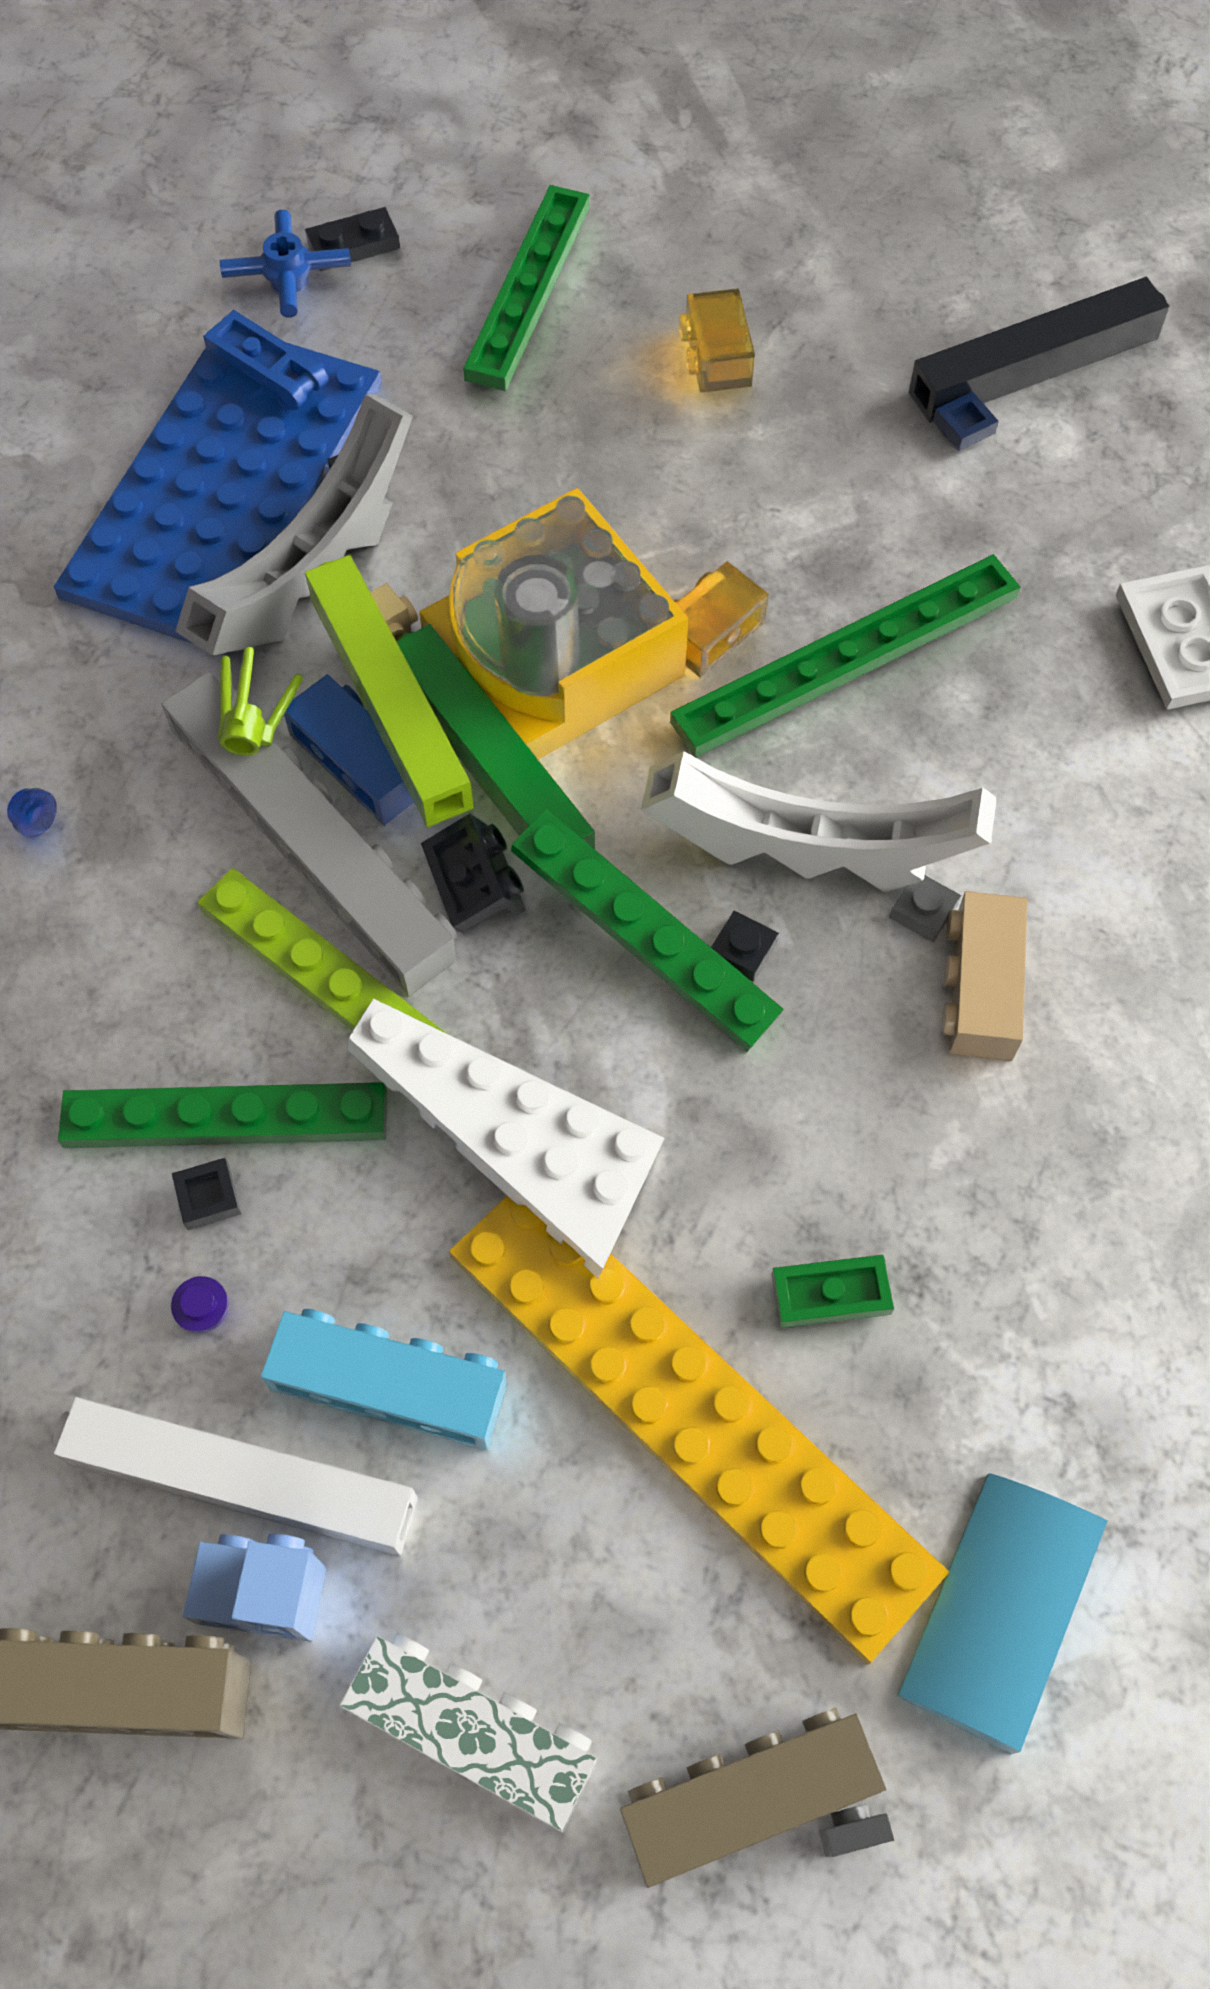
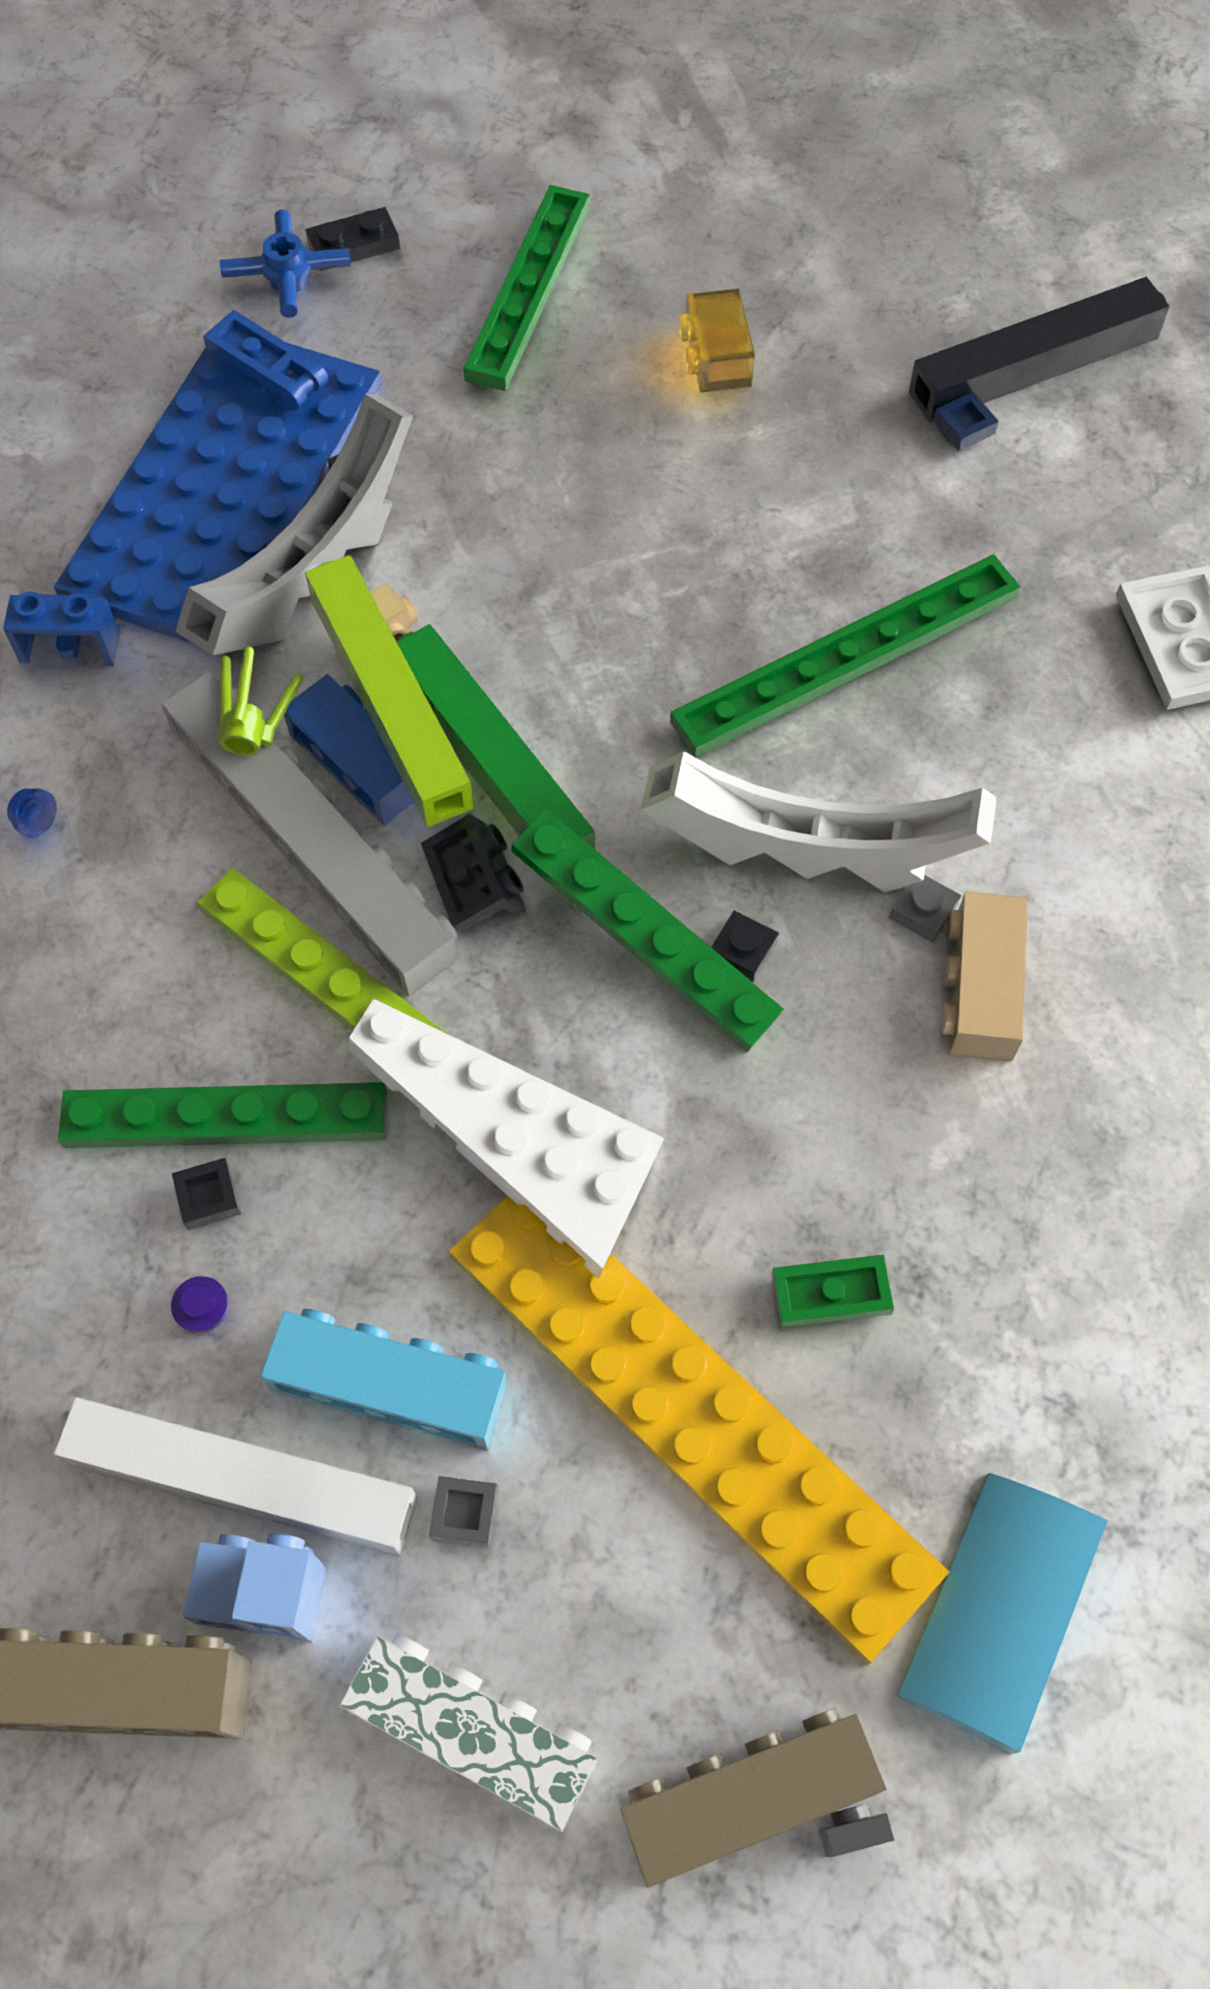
(61, 616): none -> blue window
(463, 1511): none -> dark grey plate
(560, 623): clear piece -> none
(721, 615): clear yellow brick -> none

